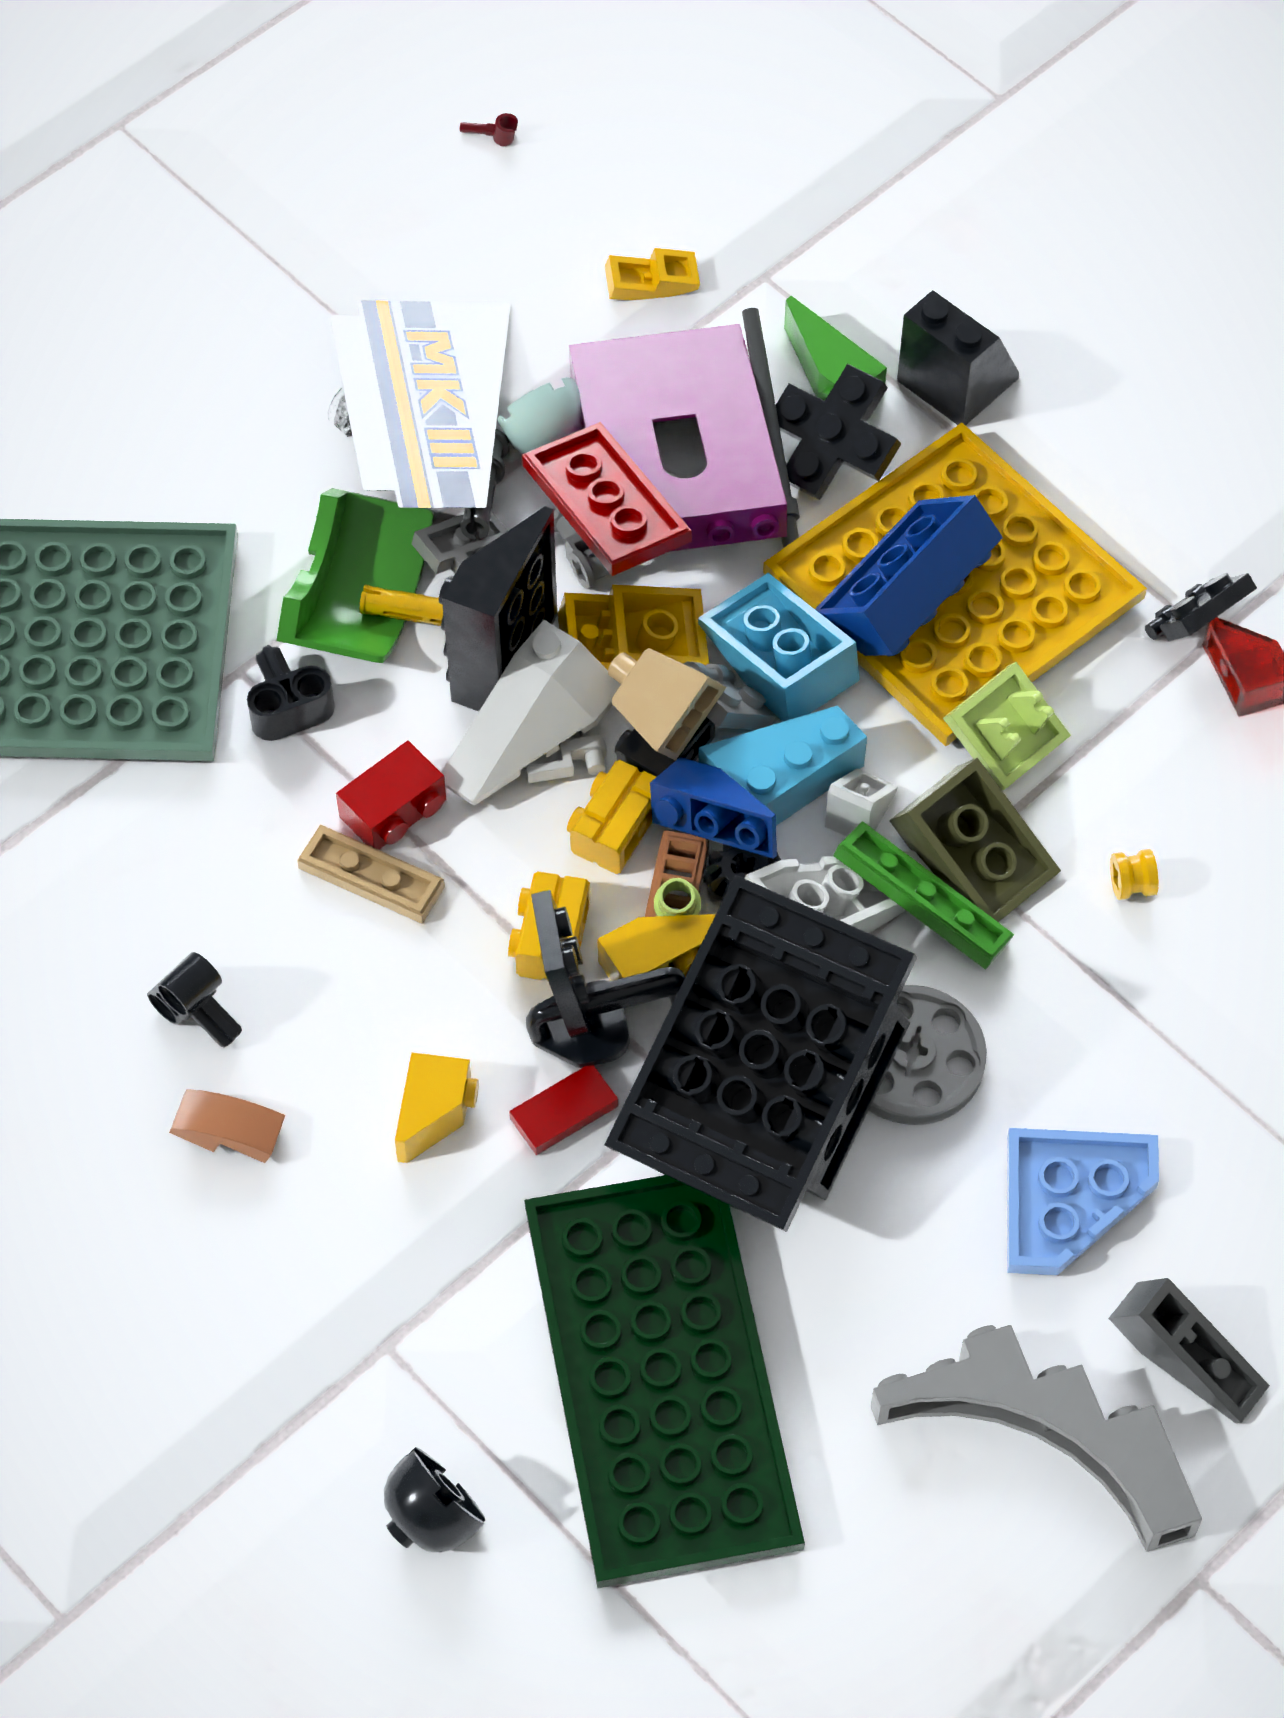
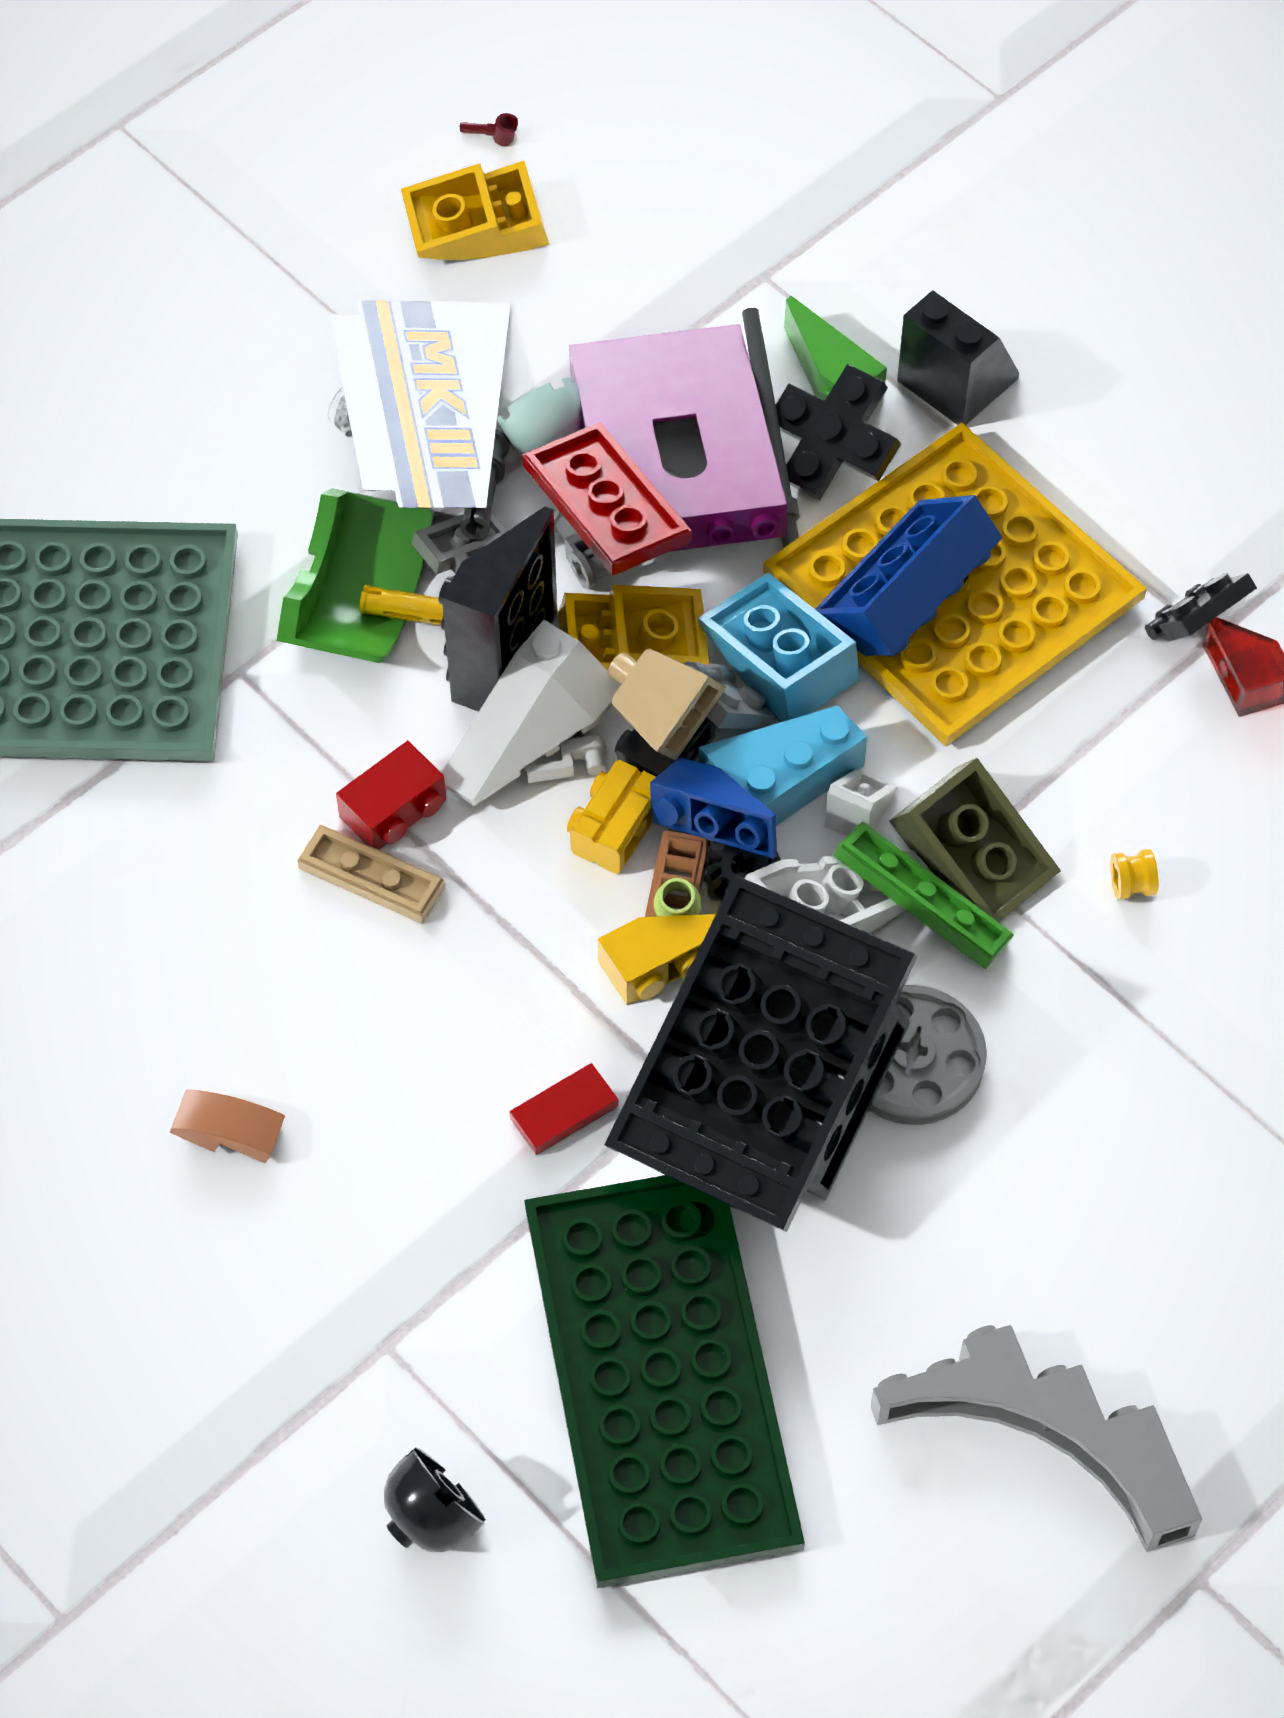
(189, 993): black beam -> none
(287, 695): black beam -> none
(433, 1102): yellow slope -> none
(475, 213): none -> yellow slope
(524, 942): yellow brick -> none
(583, 1019): black plate -> none
(661, 276): yellow slope -> none
(1007, 725): yellowish green plate -> none
(1071, 1191): light blue plate -> none
(1188, 1347): dark grey slope -> none

